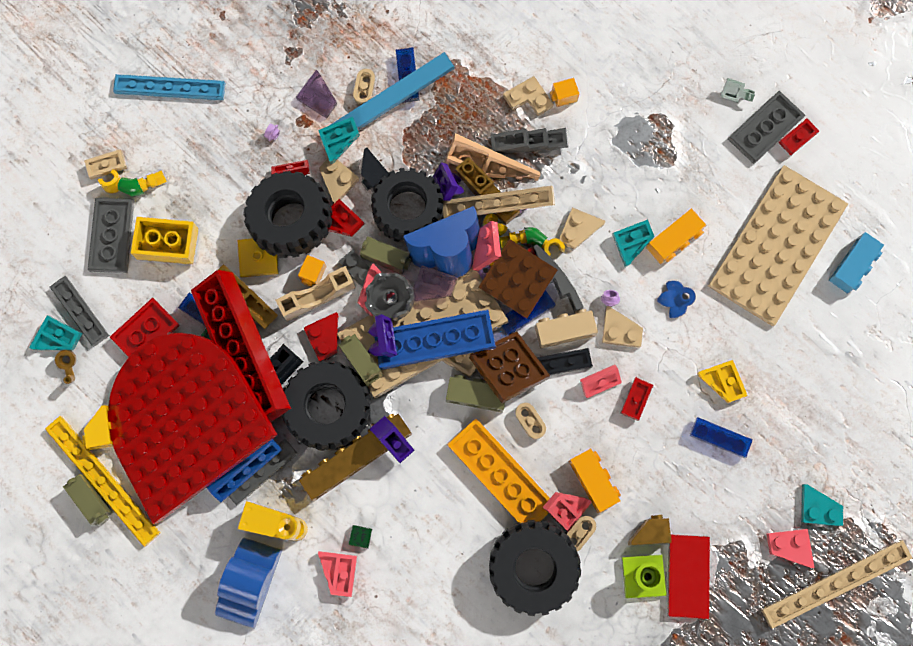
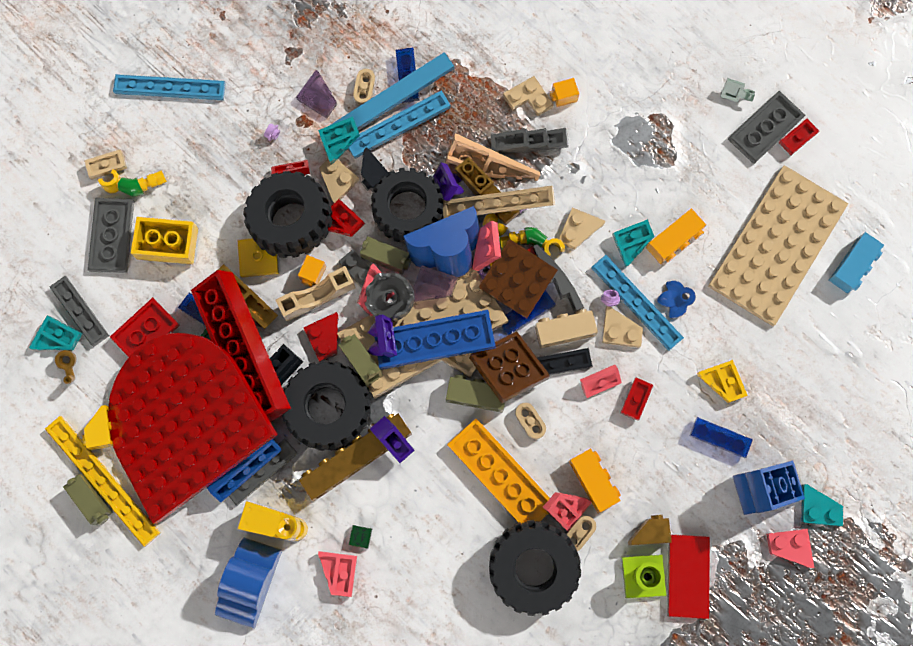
(400, 123): none -> dark azure plate
(637, 303): none -> dark azure tile
(768, 488): none -> blue brick
(836, 584): tan plate -> none

